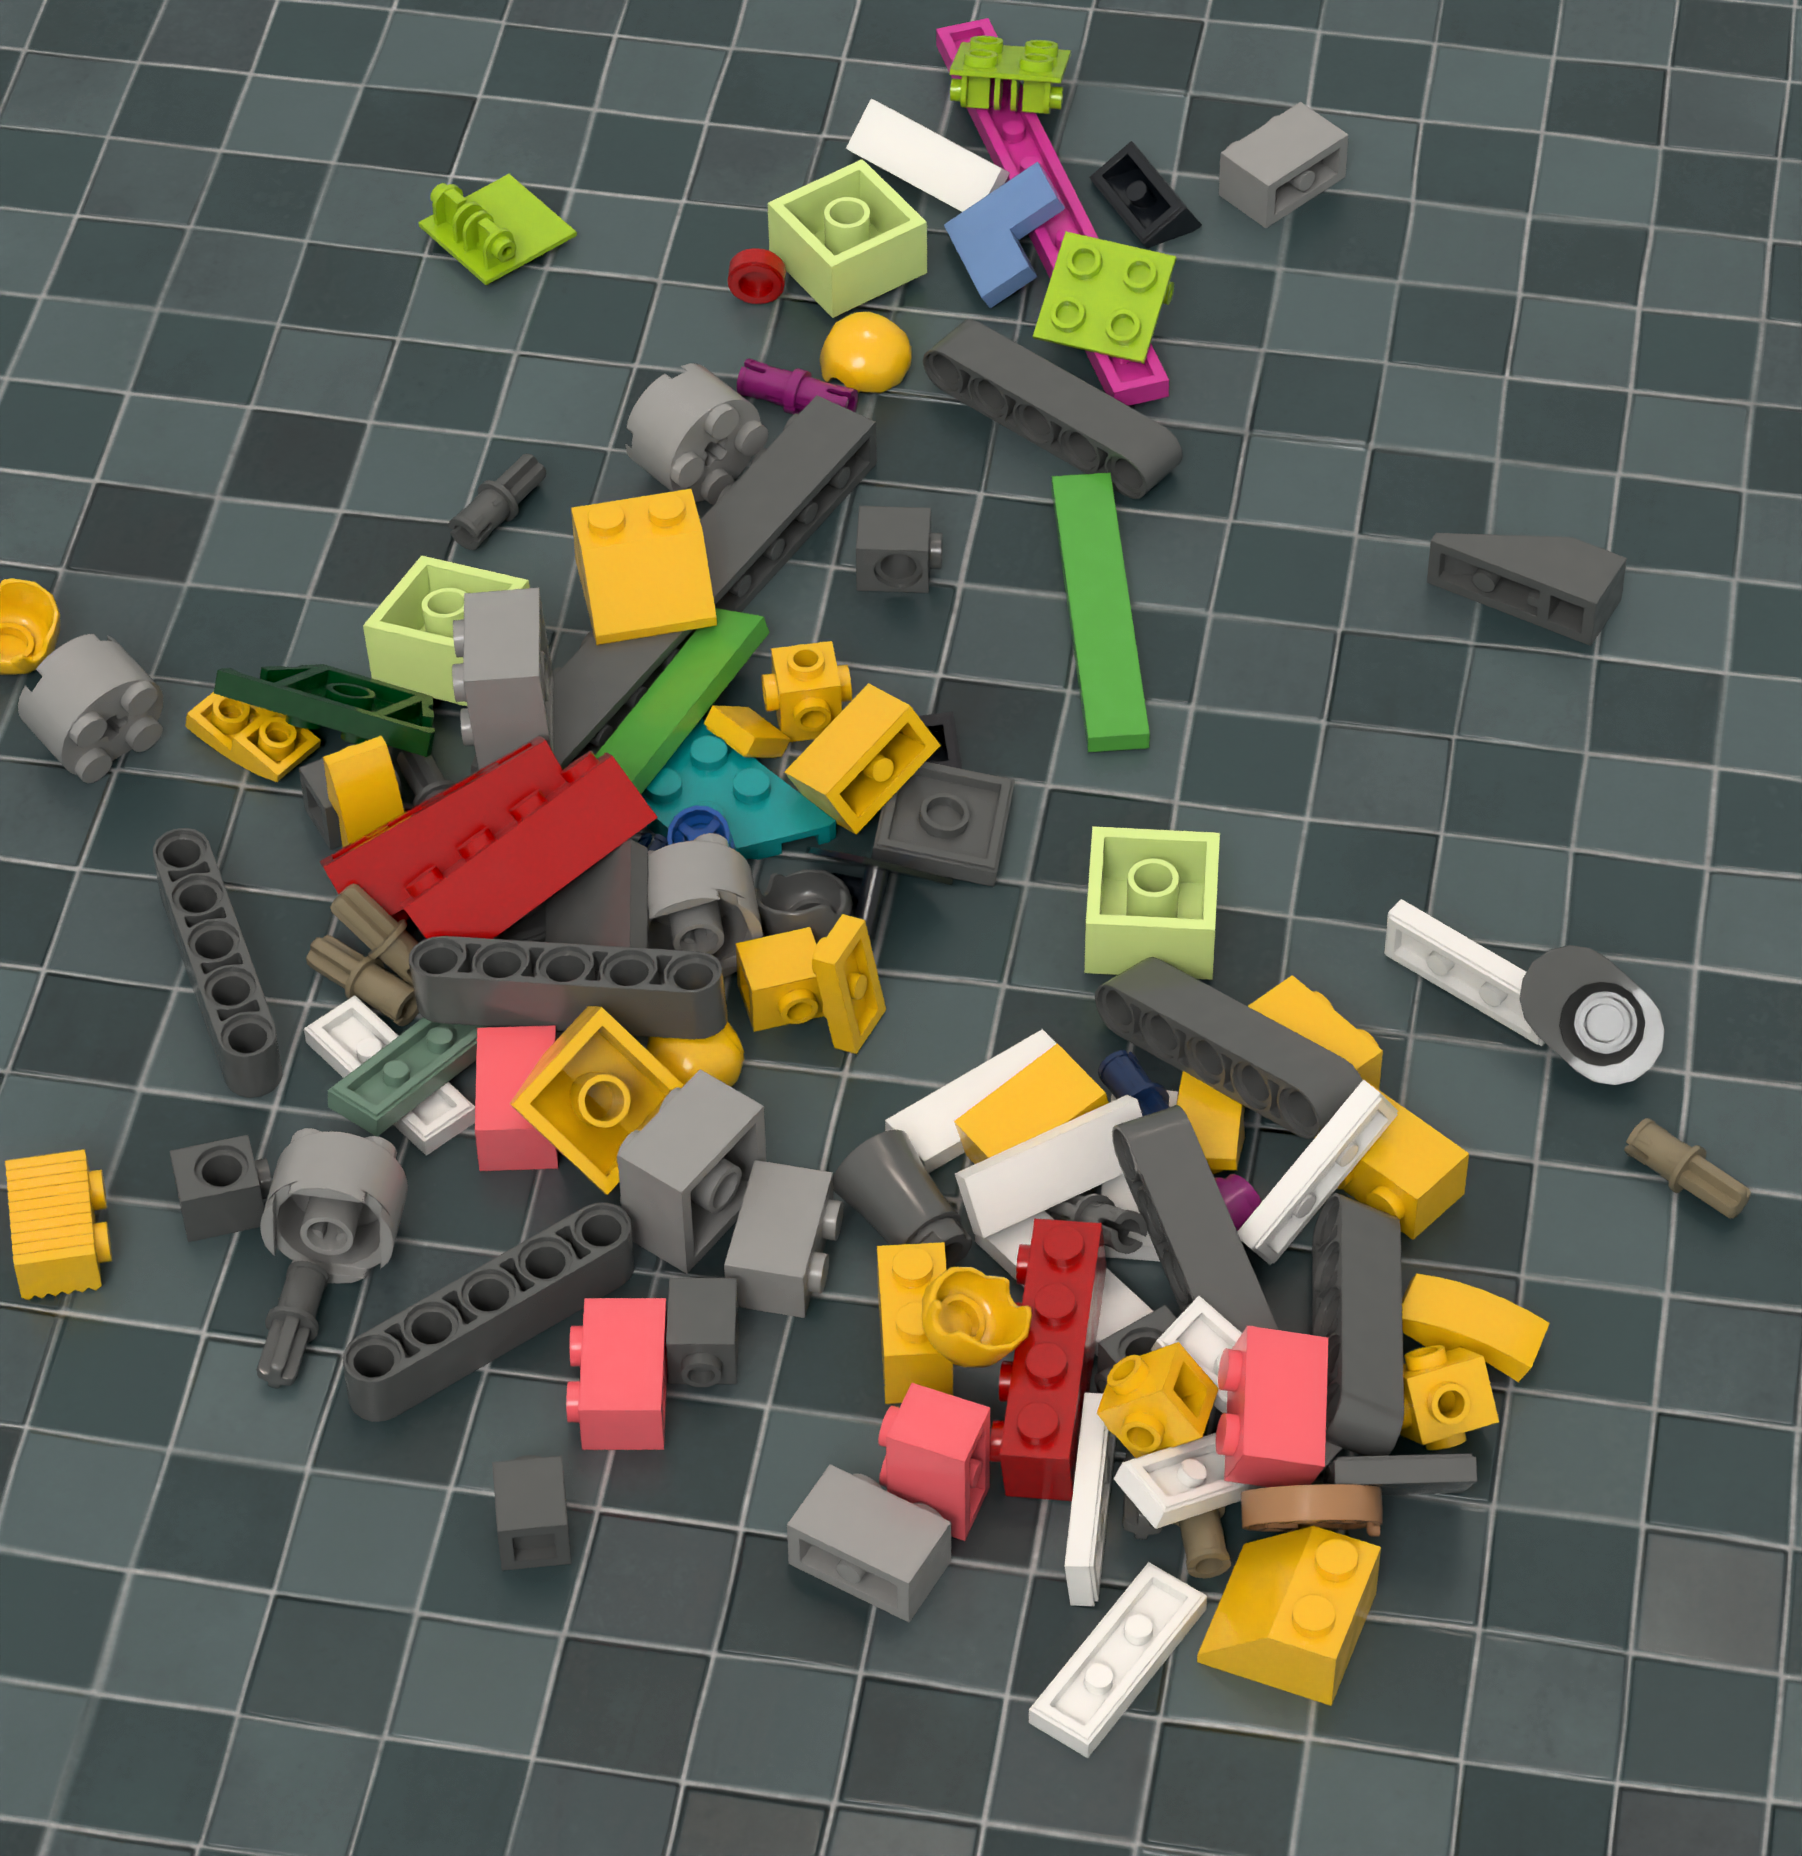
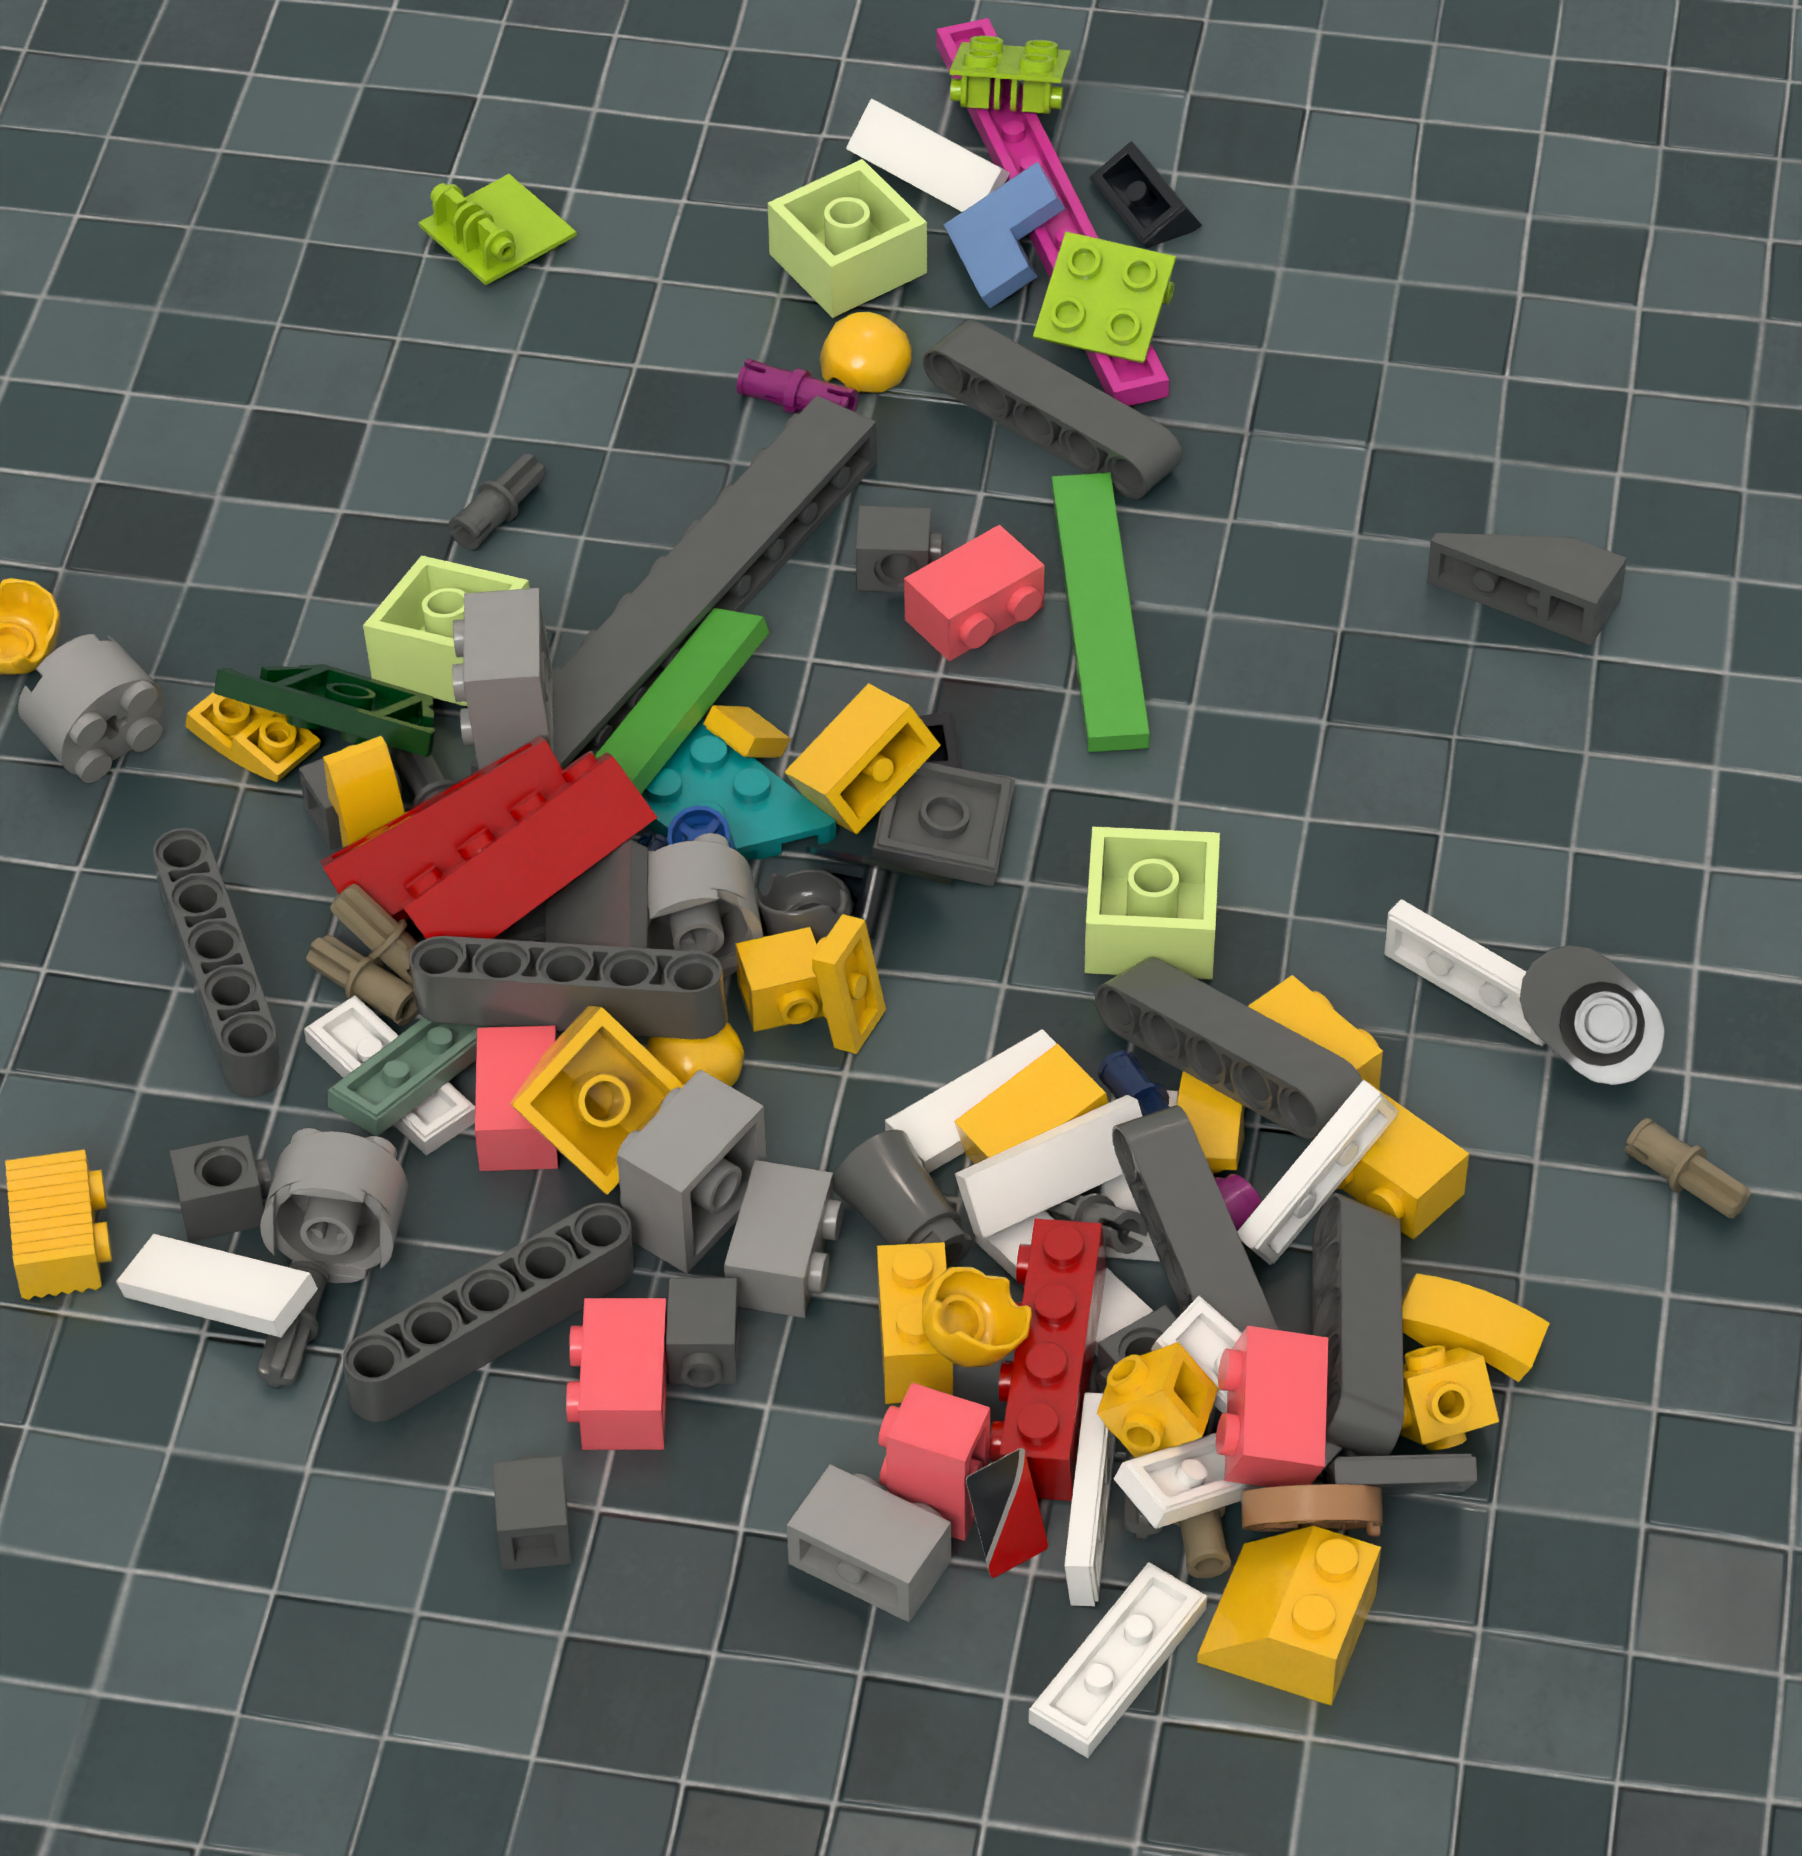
(217, 1285): none -> white tile
(643, 566): yellow slope -> none
(694, 432): light grey brick -> none
(756, 276): red tile -> none
(806, 689): yellow brick -> none
(974, 592): none -> coral brick
(1007, 1512): none -> sticker
(1283, 164): light grey brick -> none

